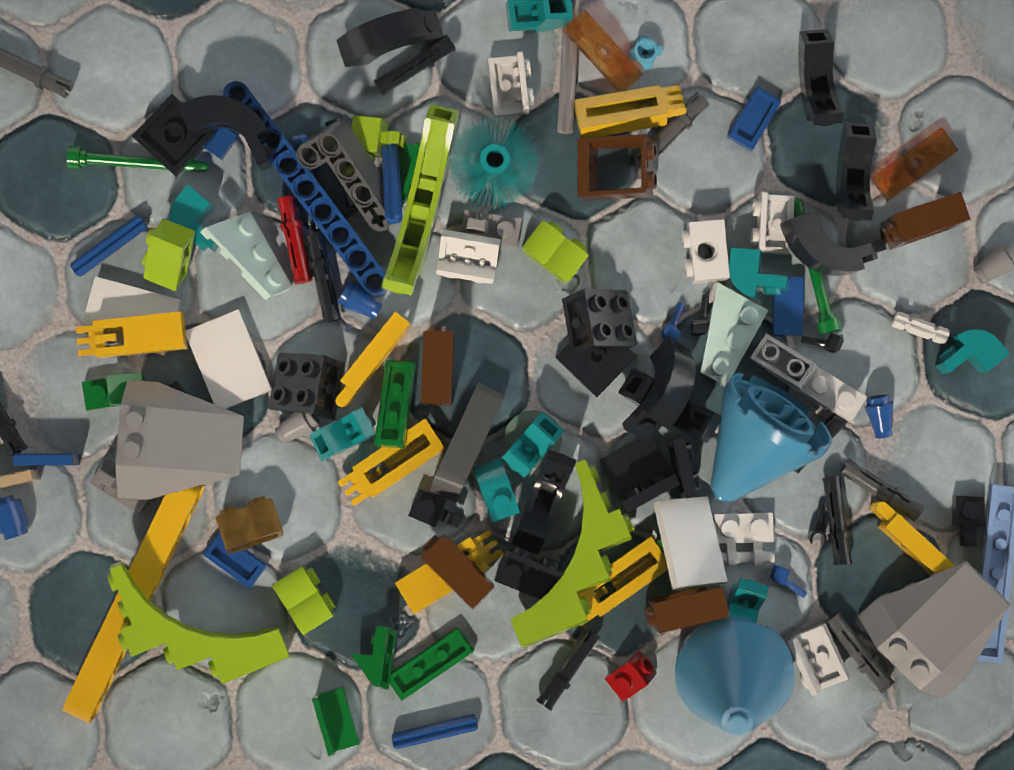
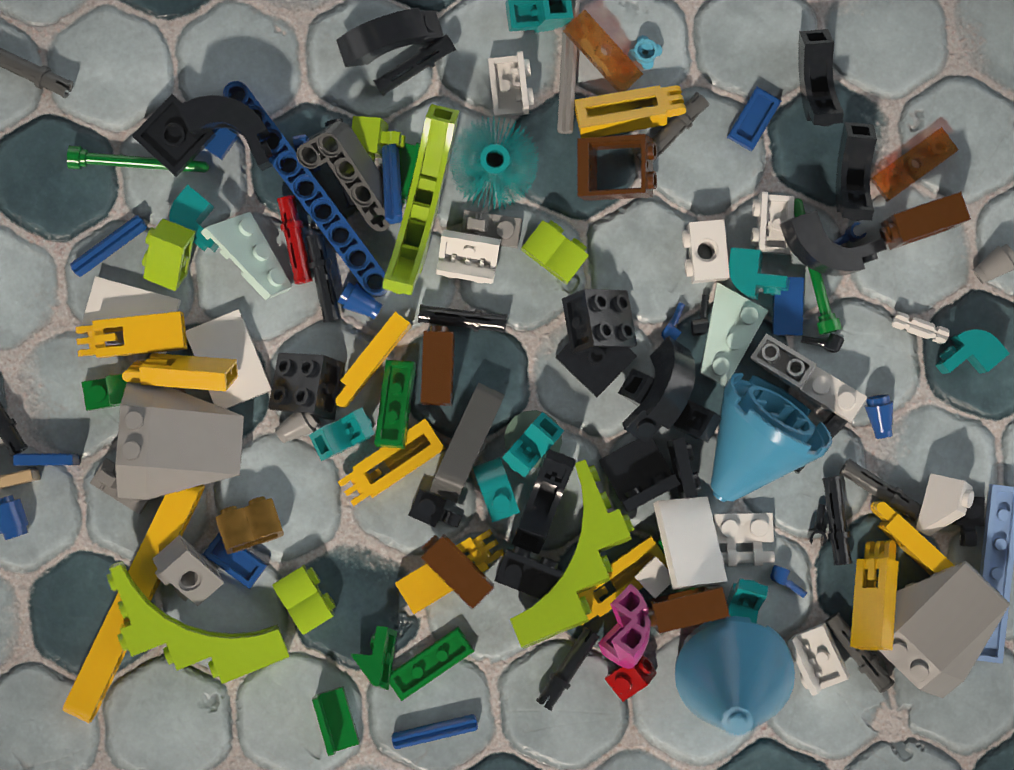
(183, 372): none -> yellow hinge
(201, 575): none -> light grey brick
(462, 318): none -> black pin
(630, 636): none -> dark pink brick
(654, 577): none -> white tile
(849, 235): none -> blue hand
(872, 605): none -> yellow hinge
(943, 503): none -> white slope

